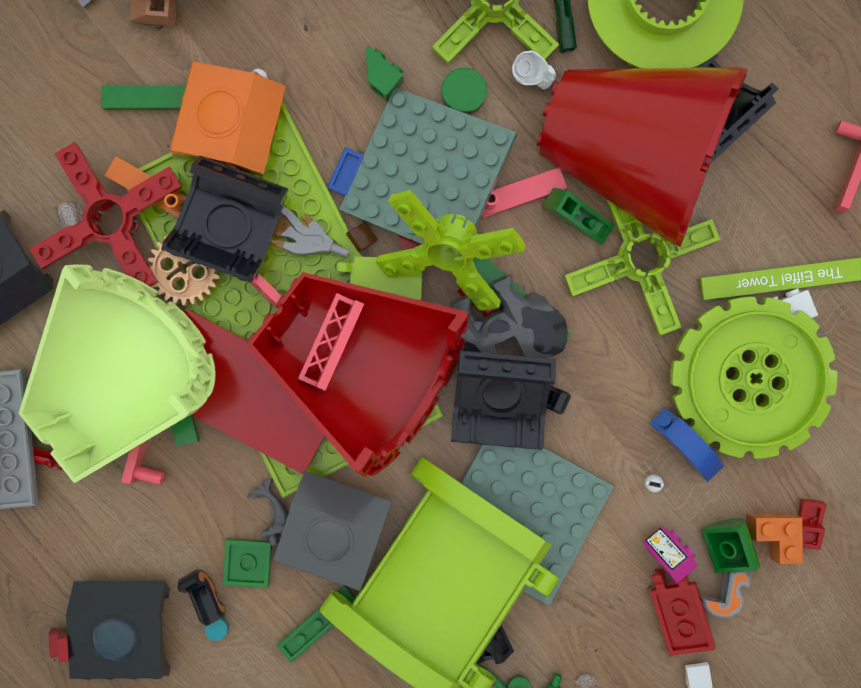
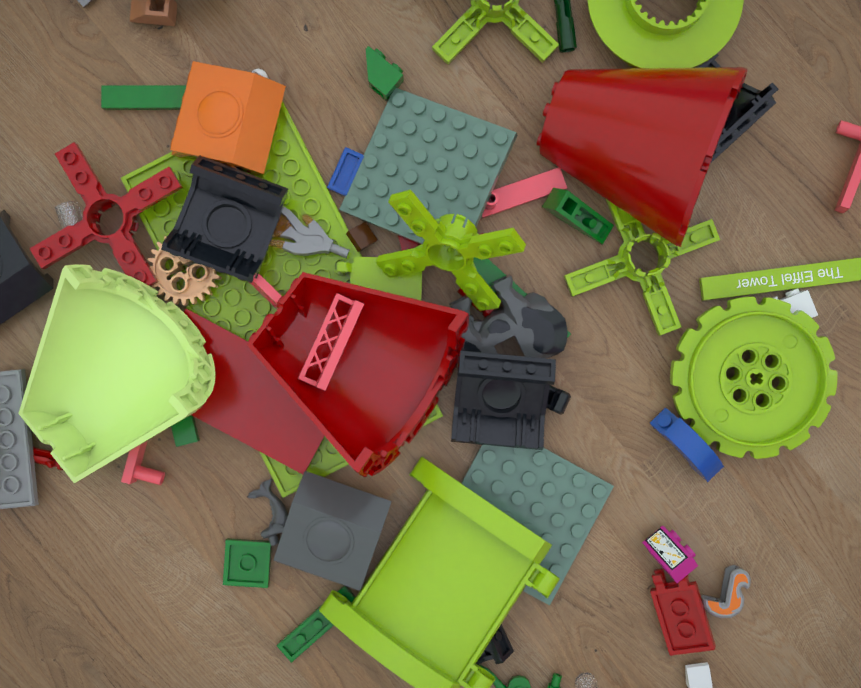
(58, 645): red slope -> none
(116, 630): black panel -> none
(130, 176): orange piece -> none
(203, 596): black animal -> none
(217, 630): teal tile -> none
(464, 90): green tile -> none
(532, 70): white hair -> none
(654, 478): white hinge -> none
(731, 546): green brick -> none
(782, 531): orange brick -> none
(812, 517): red slope -> none

